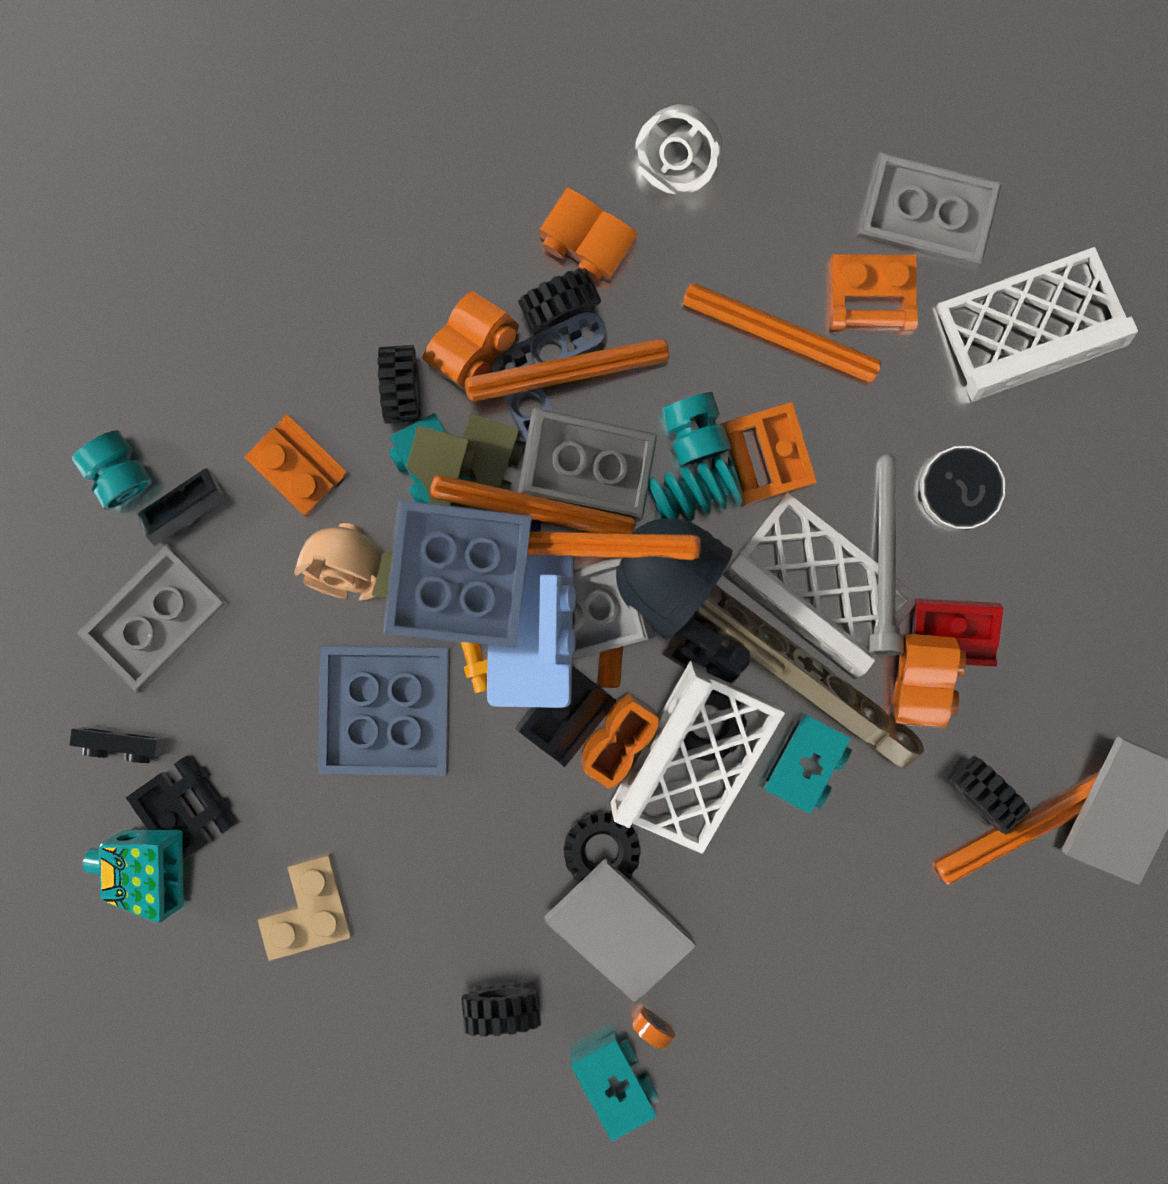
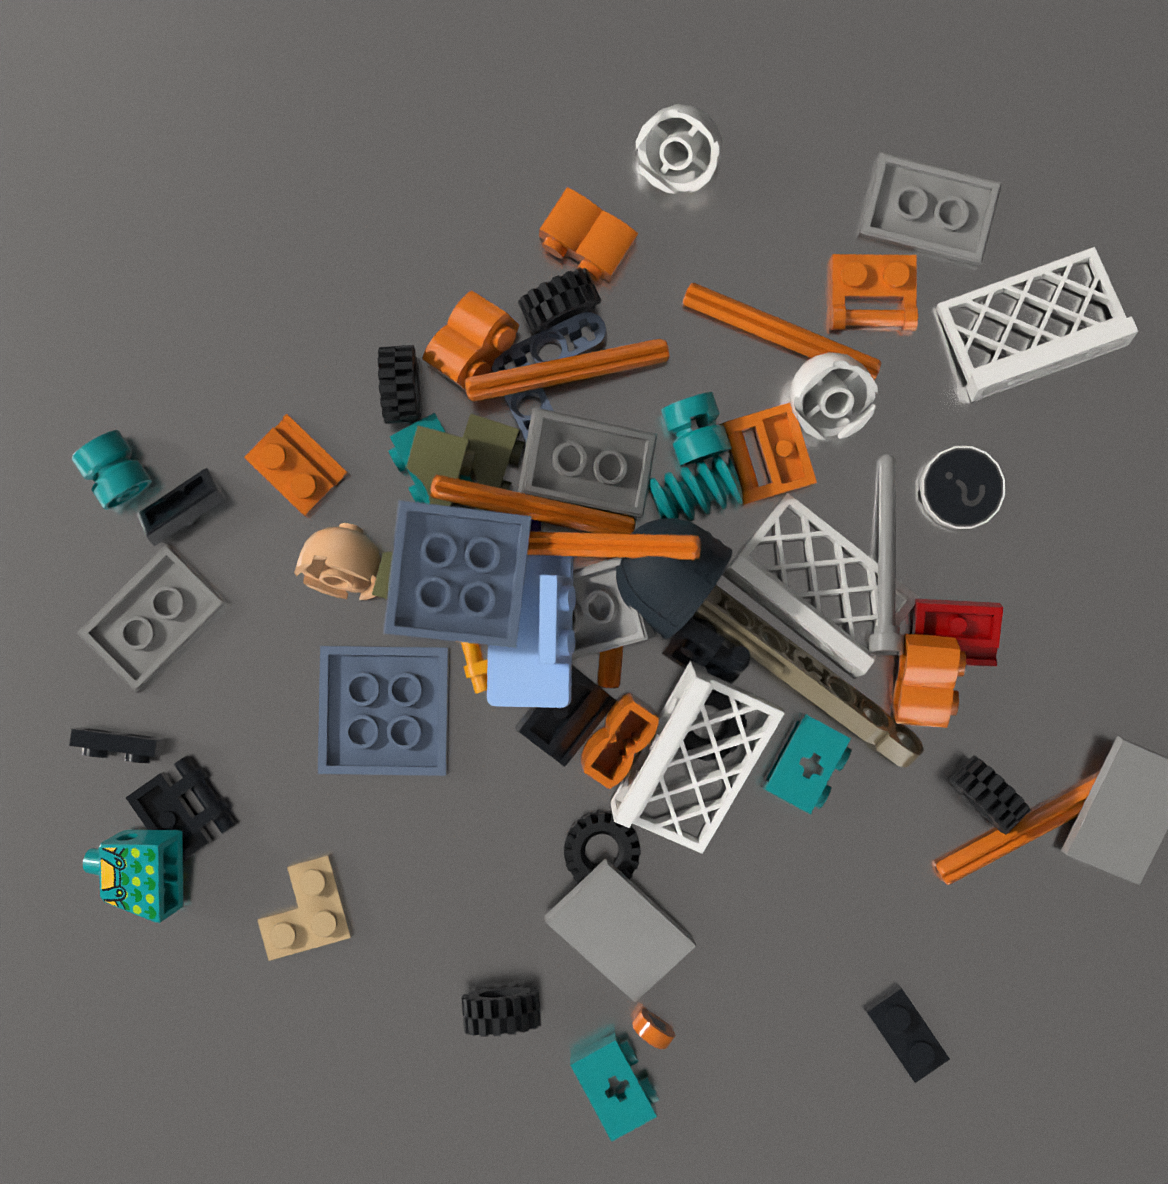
(832, 395): none -> white cylinder
(907, 1034): none -> black plate

